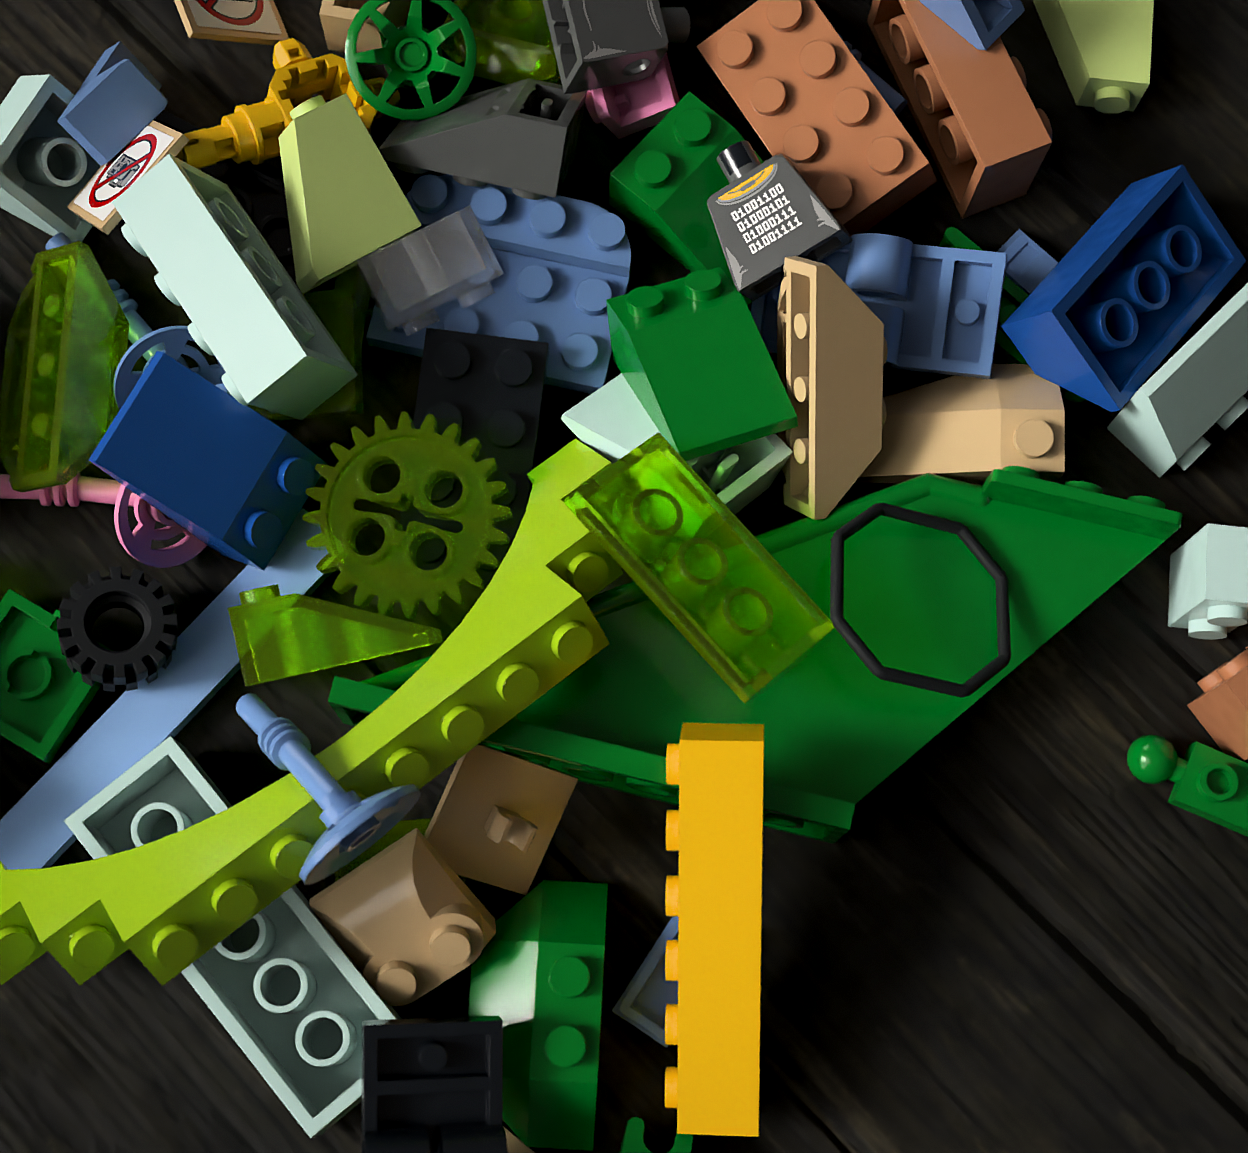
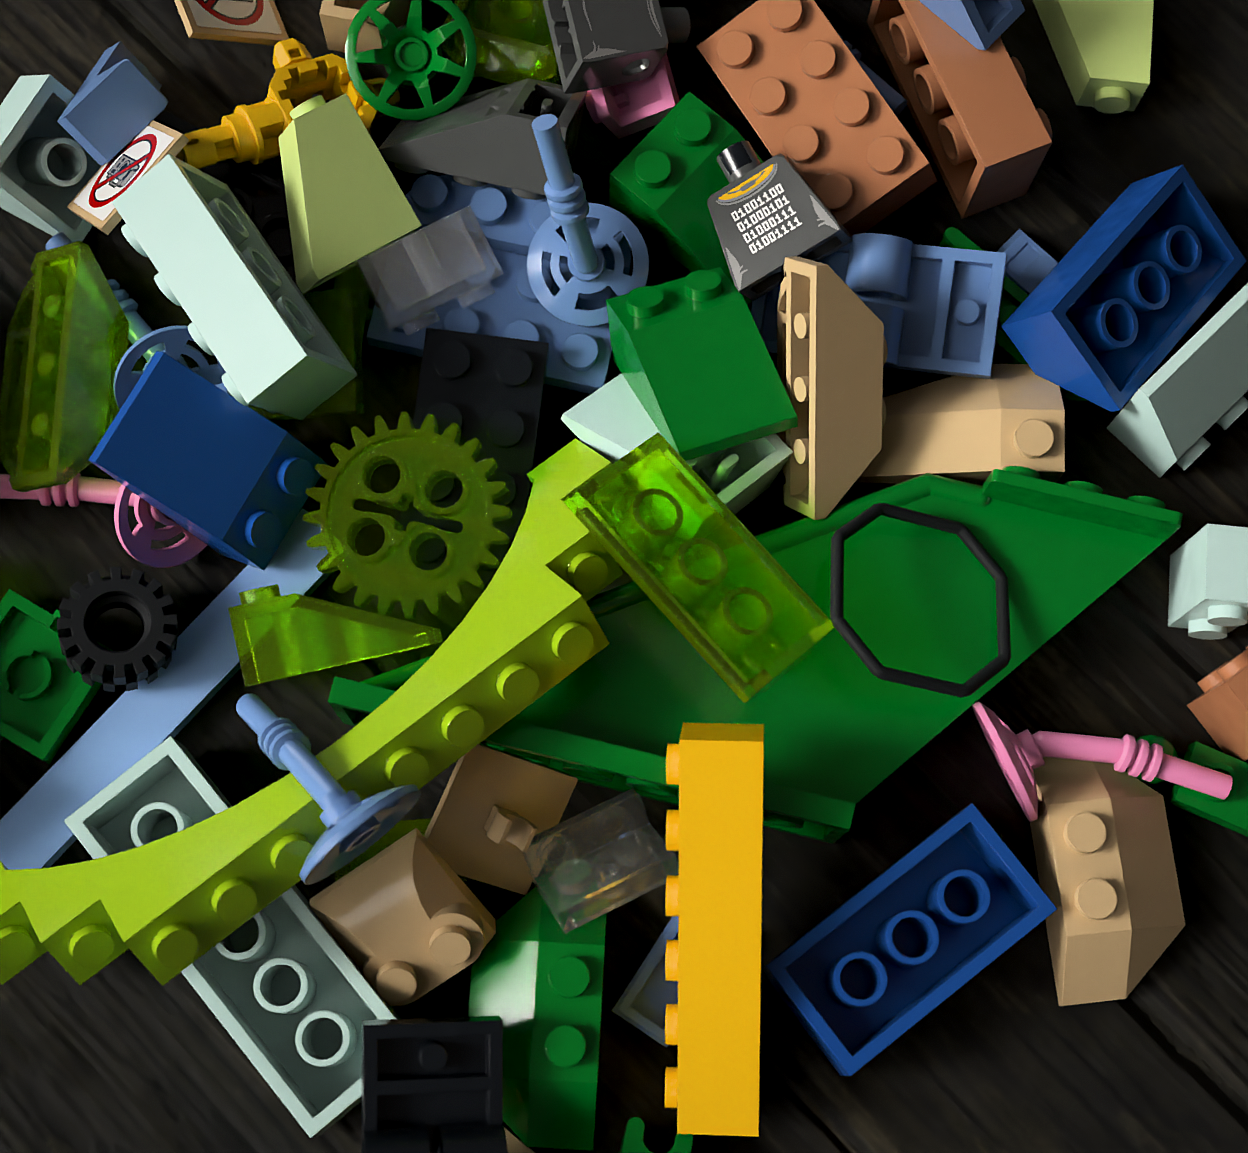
(582, 247): none -> medium blue dish
(599, 860): none -> clear bracket
(907, 940): none -> blue brick
(1025, 751): none -> bright pink dish
(1110, 875): none -> tan wedge

